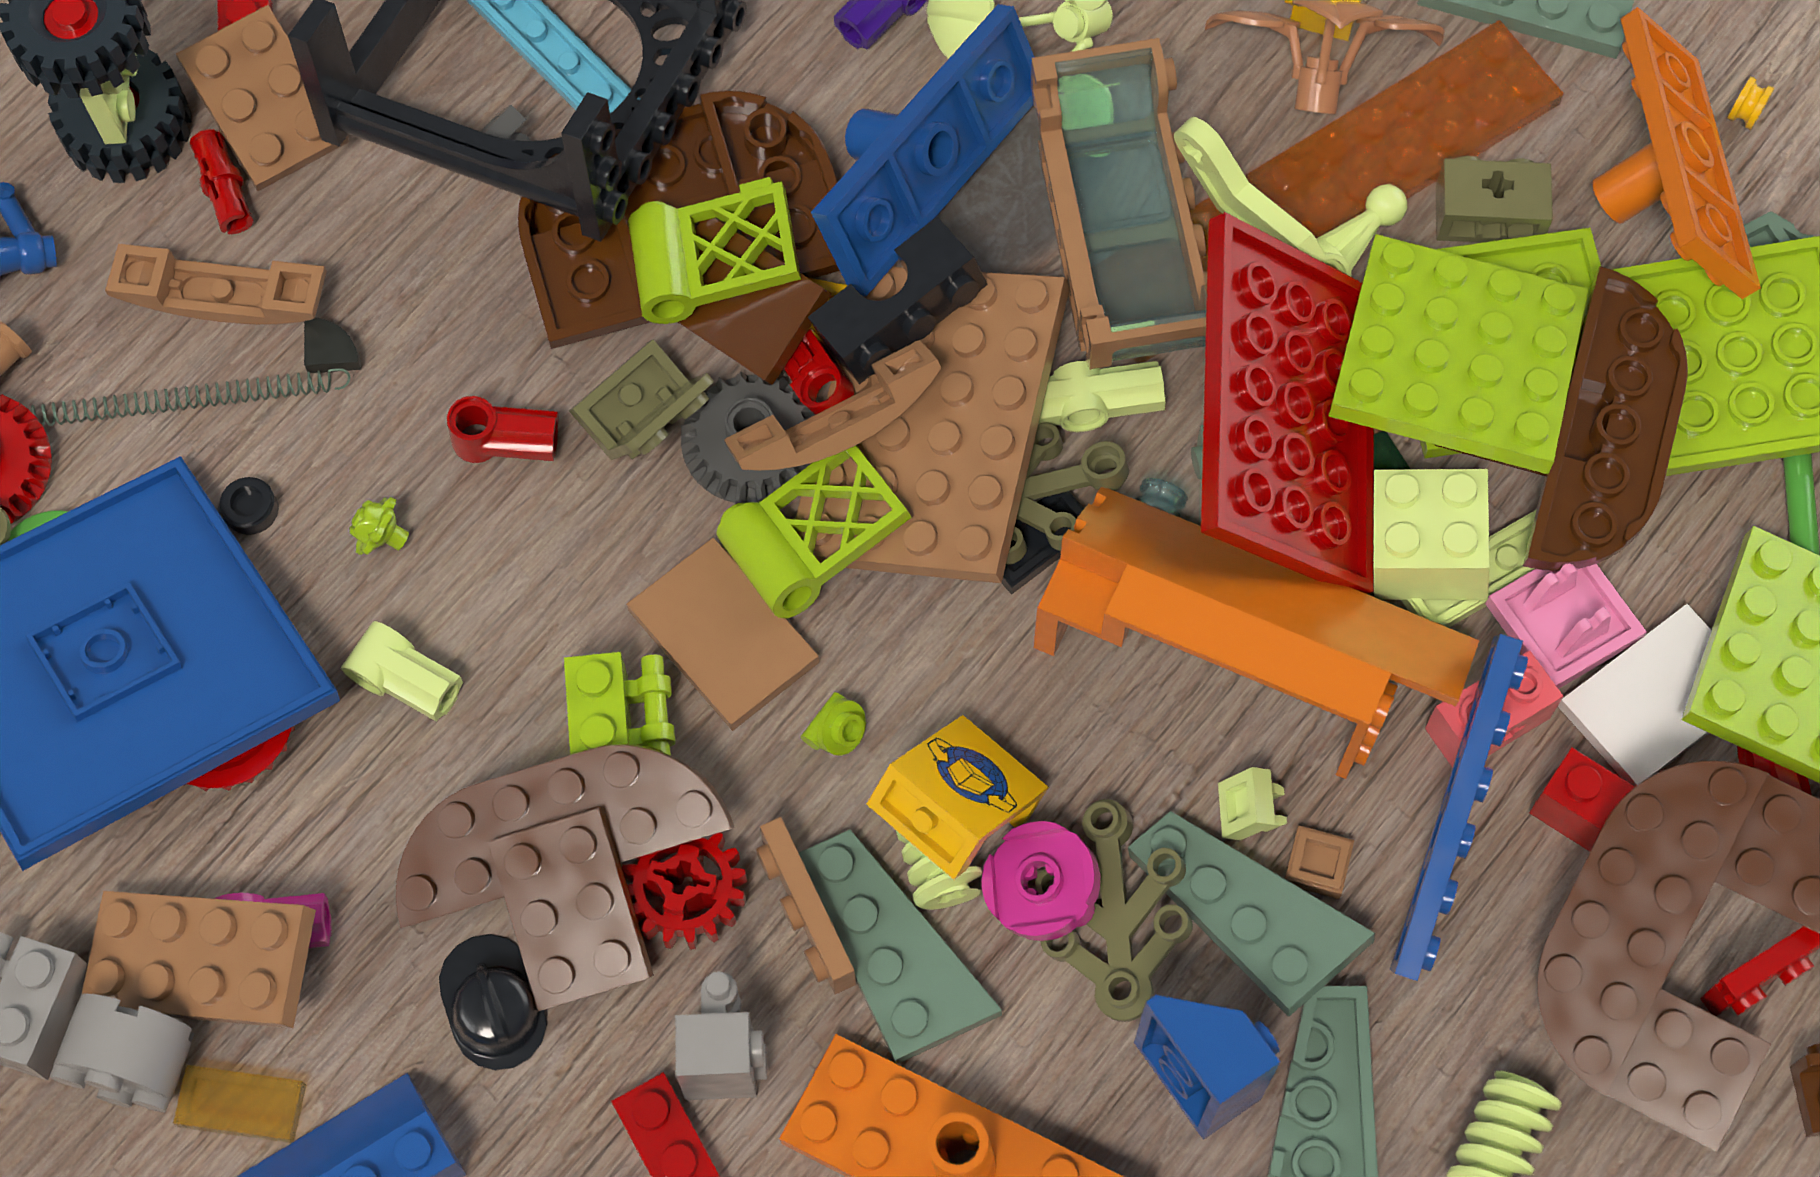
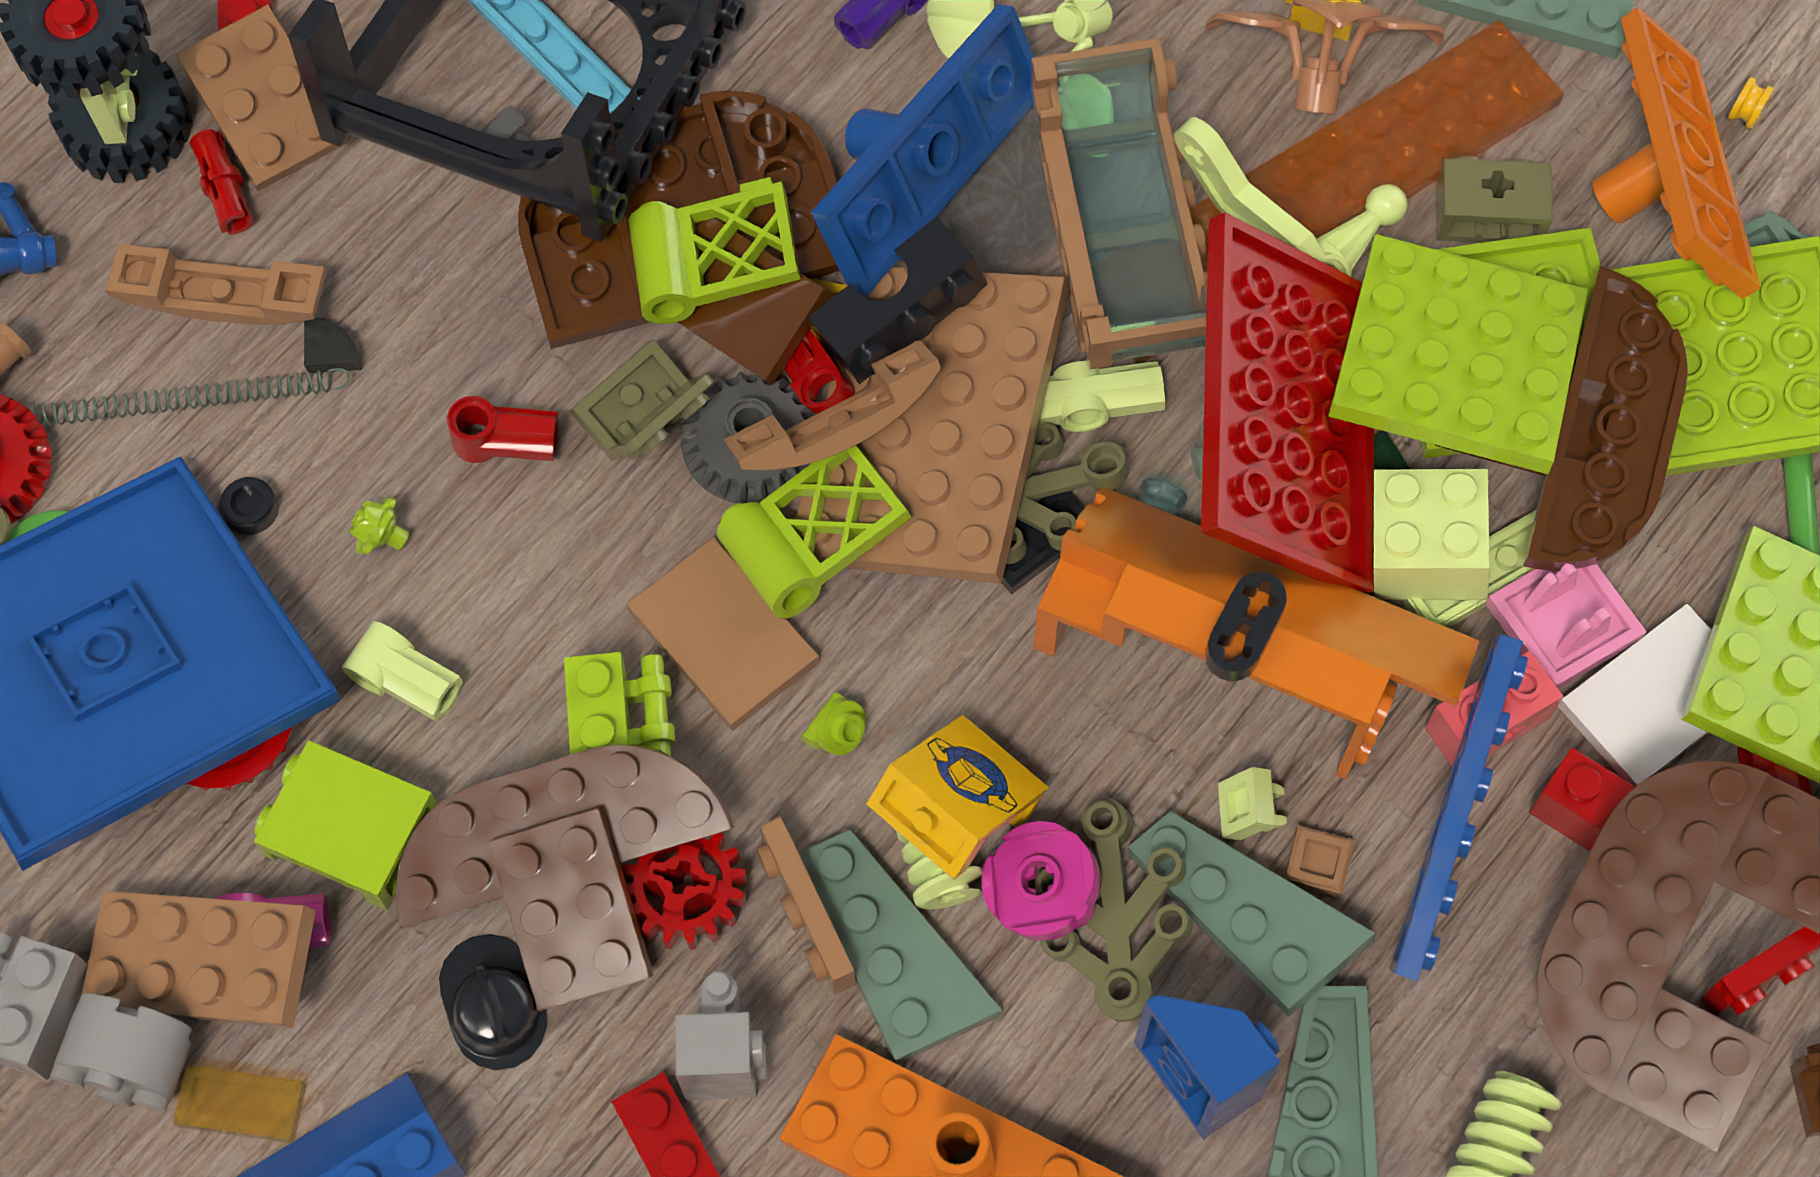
(343, 821): none -> lime panel
(1234, 620): none -> black beam

